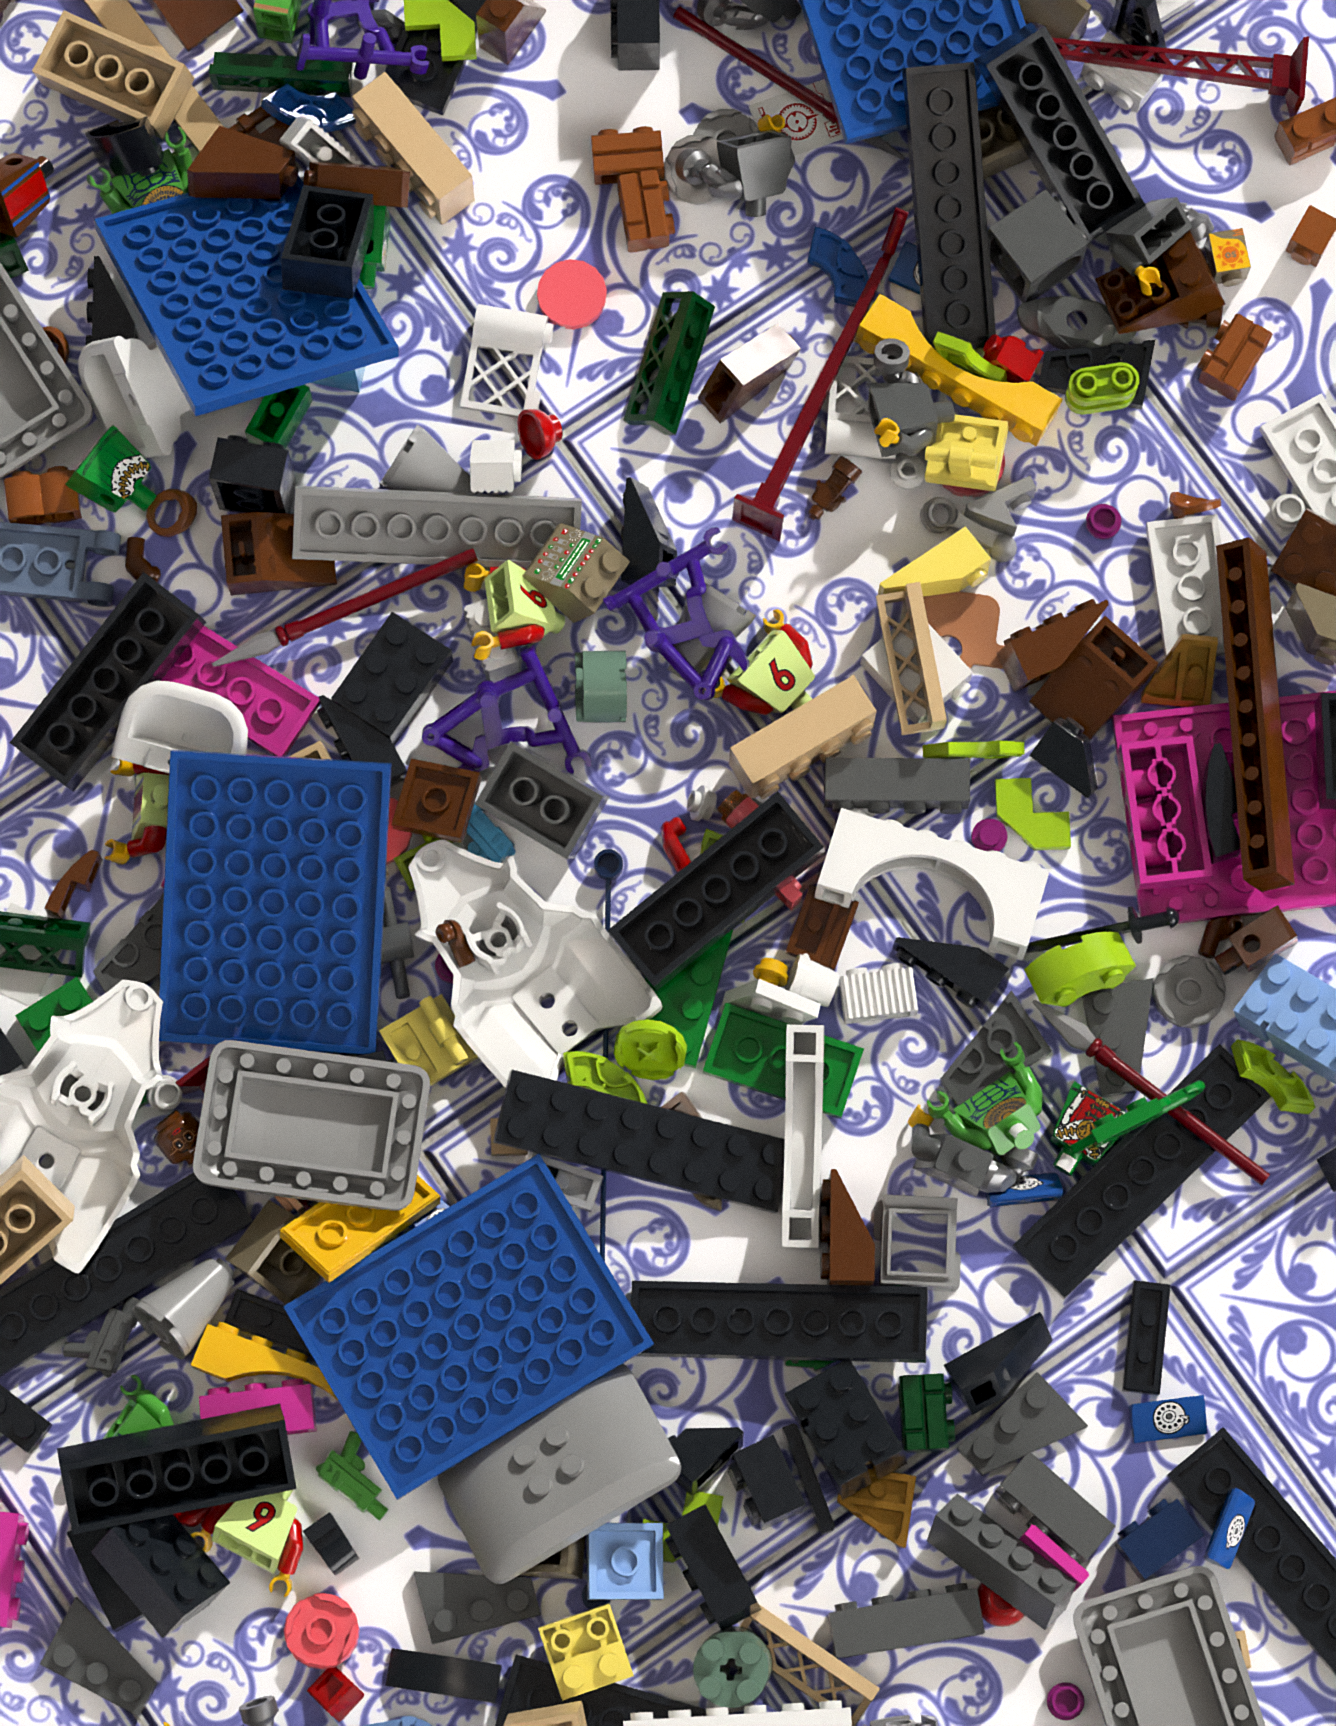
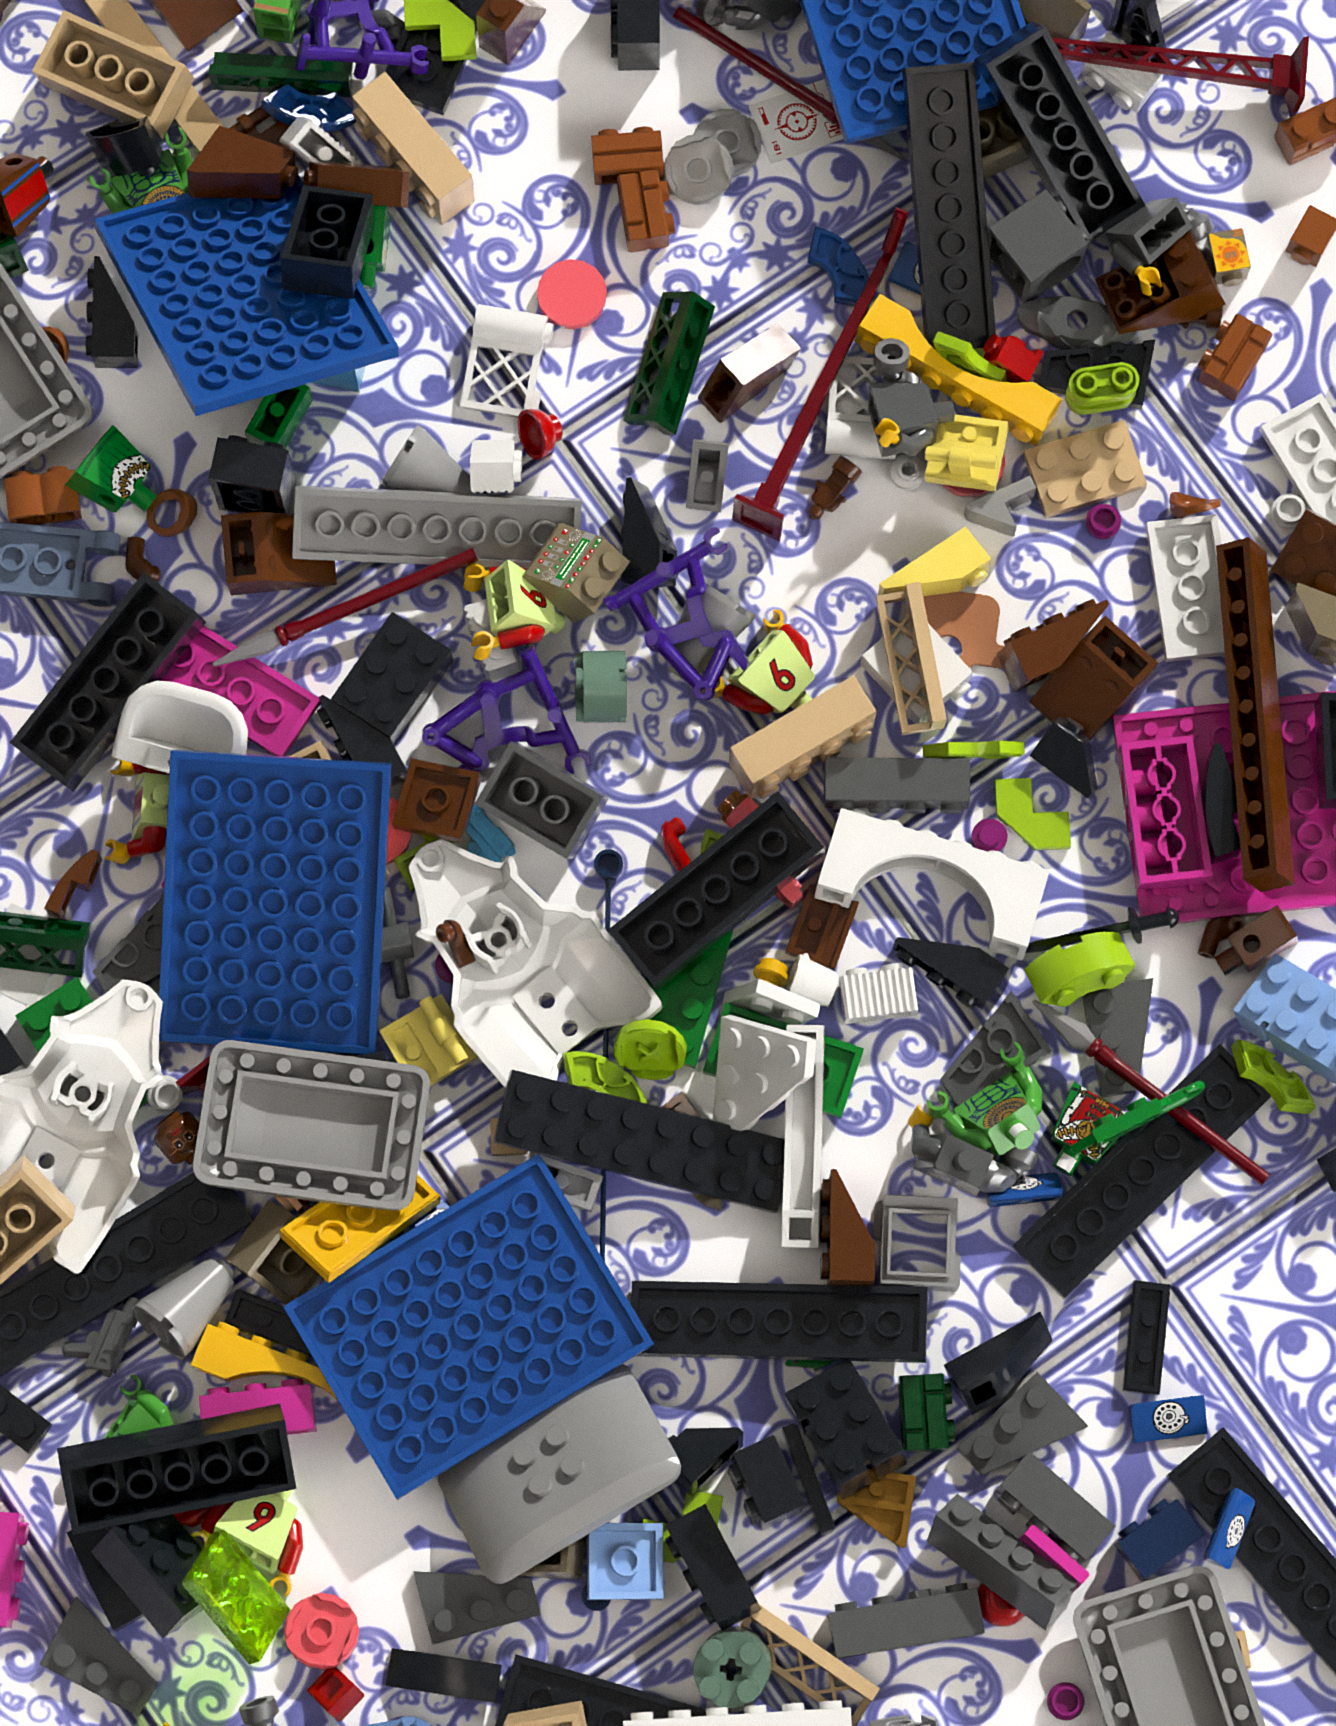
(133, 392): white piece -> none
(236, 1596): none -> clear neon green plate
(331, 1543): black leg -> none
(344, 1475): bright green piece -> none
(585, 1651): light yellow plate -> none
(701, 803): white plate -> none
(707, 475): none -> light grey slope
(749, 166): dark grey torso -> none
(757, 1069): none -> white plate
(1001, 546): light grey piece -> none
(1085, 469): none -> tan plate
(1185, 673): pearl gold wing -> none
(1189, 991): light grey tile -> none

